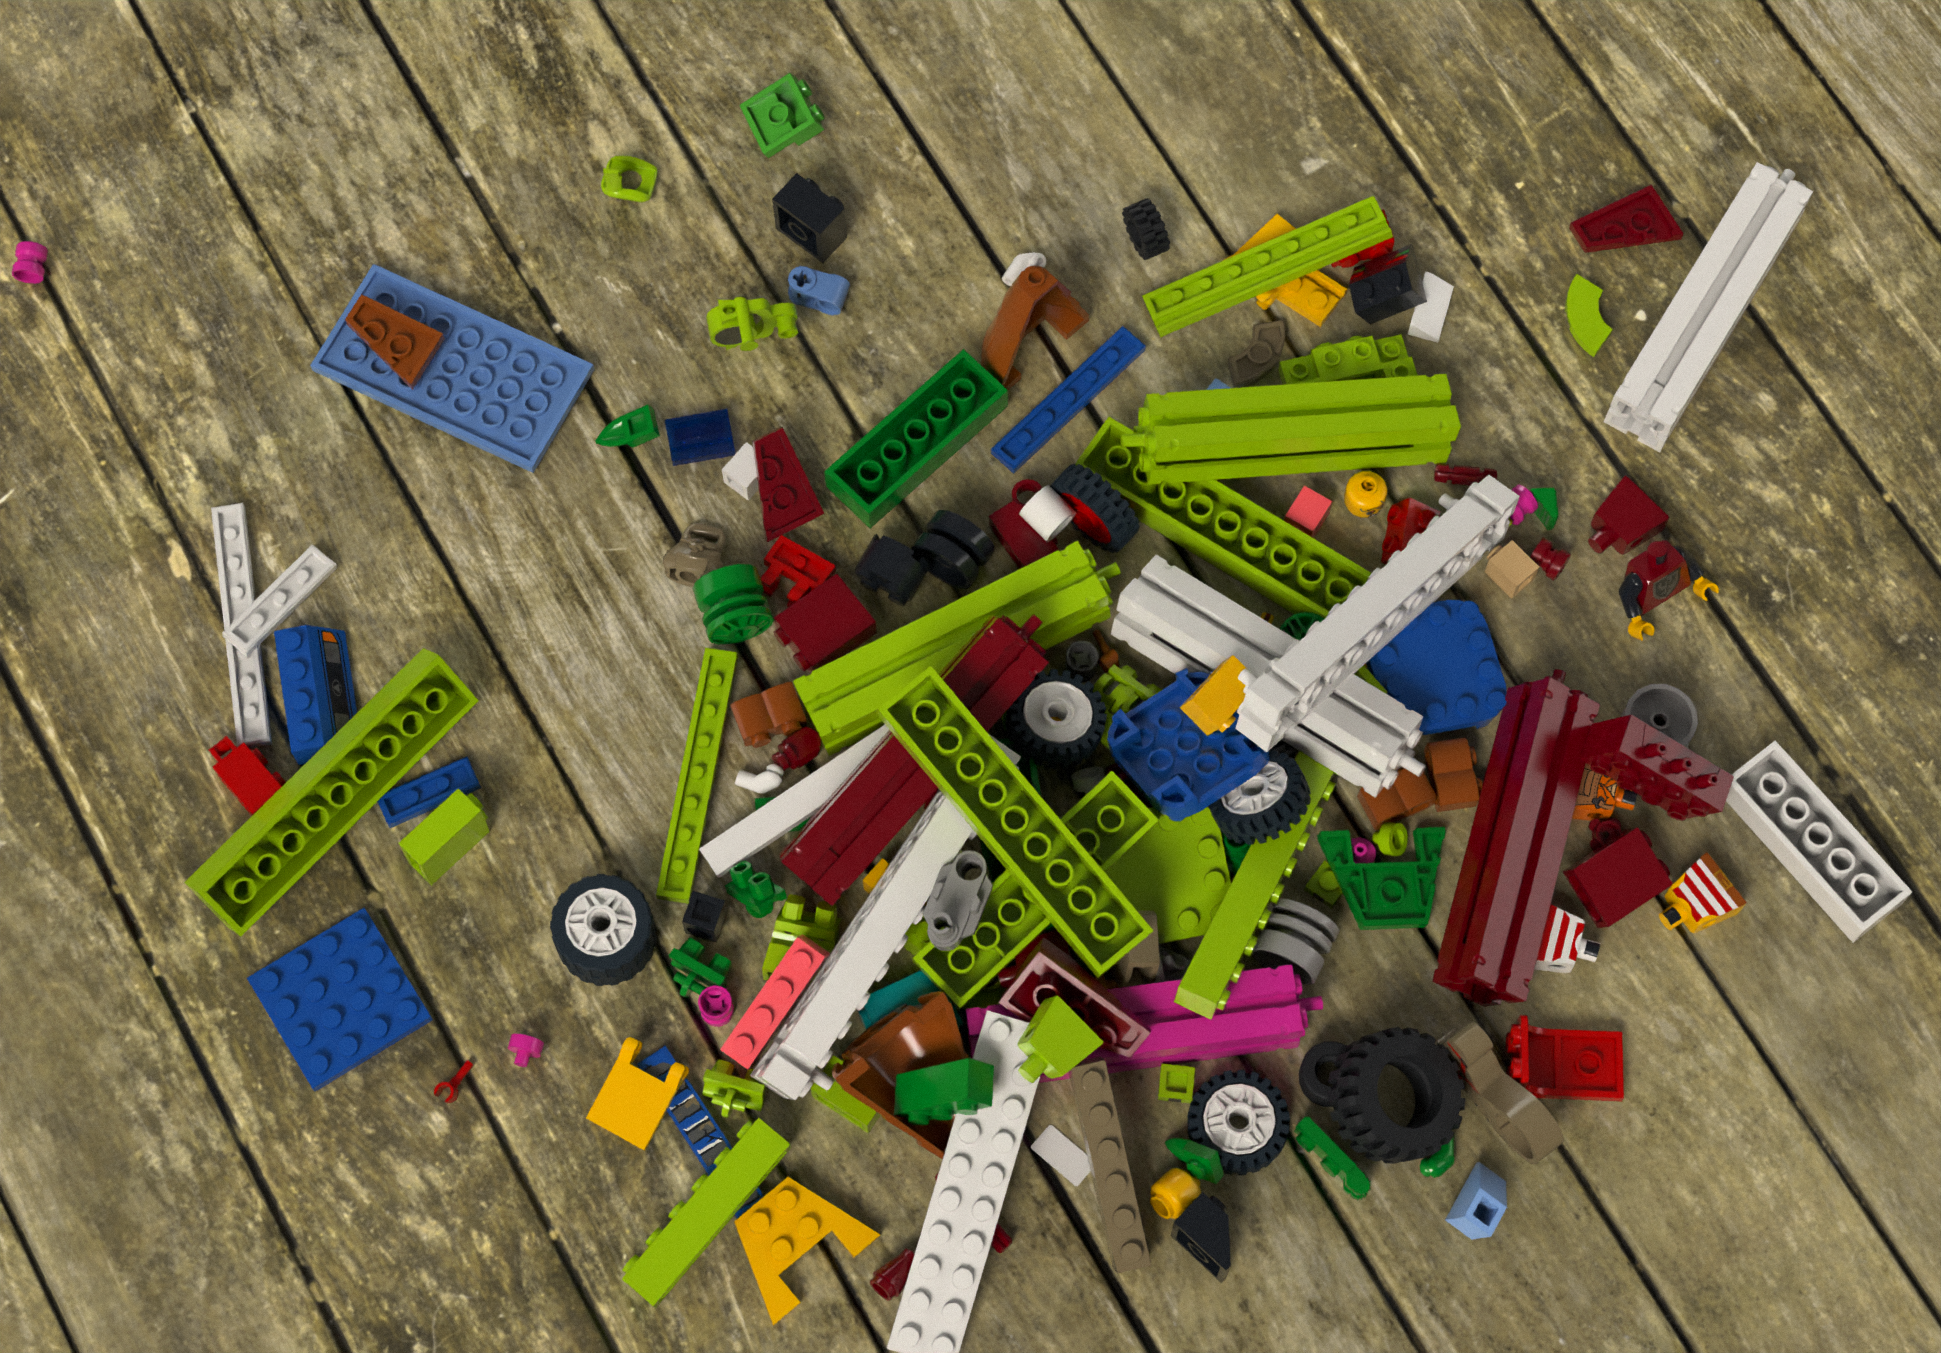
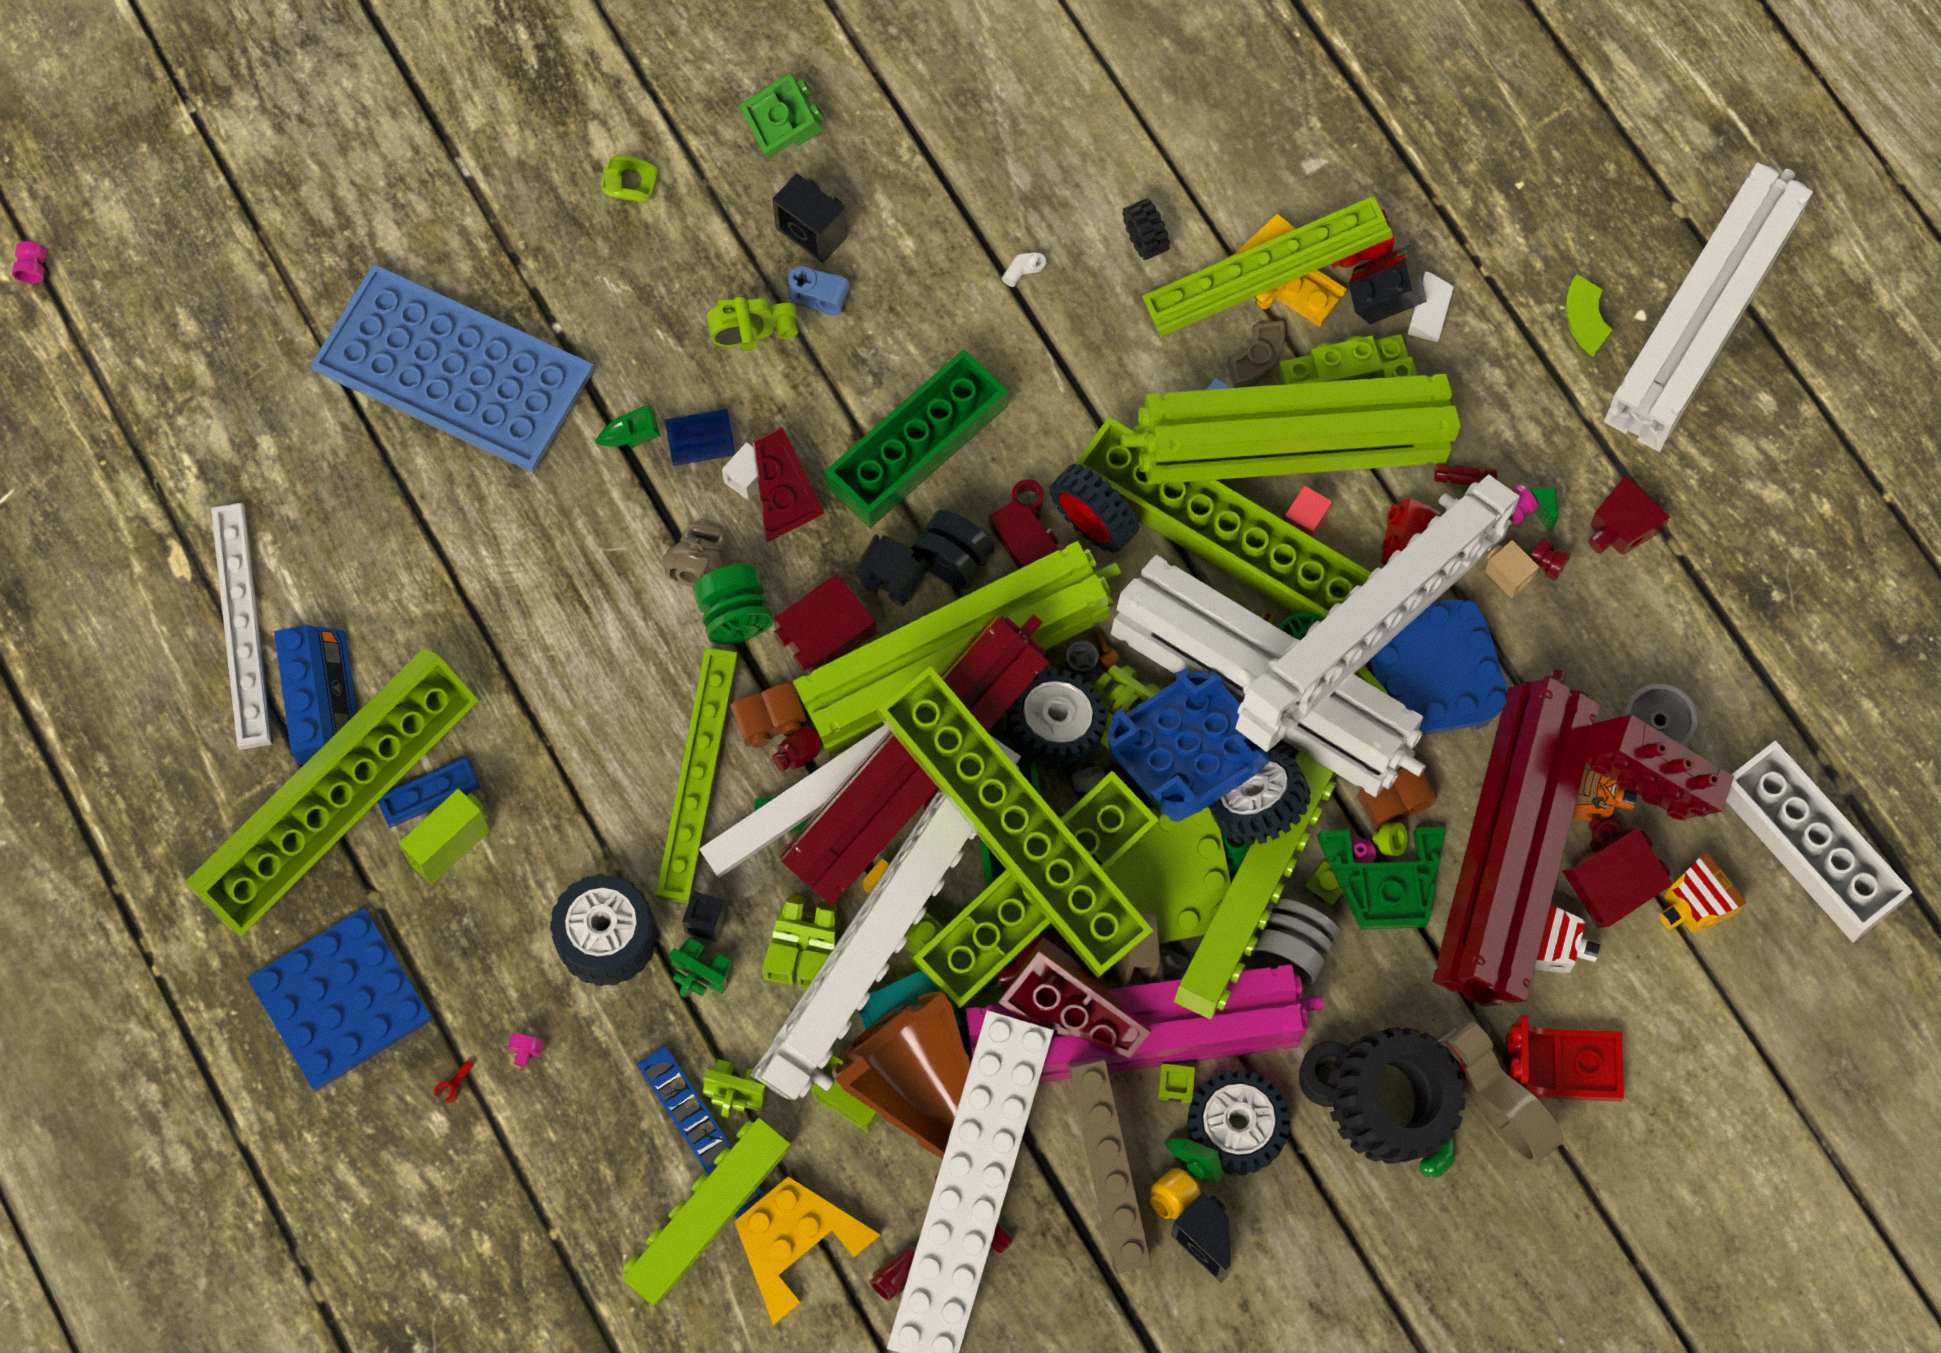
(245, 774): red brick -> none
(279, 600): white tile -> none
(395, 338): dark orange wing -> none
(632, 1099): yellow flag -> none
(711, 1001): dark pink wheel -> none
(754, 889): green hips -> none
(763, 782): white arm -> none
(775, 1001): coral brick -> none
(796, 564): red plate -> none
(944, 1091): green brick -> none
(957, 901): light grey piece -> none
(1027, 303): dark orange cone -> none
(1047, 513): white piece -> none
(1055, 1041): lime torso -> none
(1062, 1155): white sticker -> none
(1068, 399): blue tile -> none
(1217, 698): yellow brick -> none
(1333, 1158): green hinge -> none
(1365, 494): yellow head -> none
(1452, 774): dark orange brick -> none
(1479, 1204): light blue slope -> none
(1627, 223): dark red wing -> none
(1655, 578): torso -> none

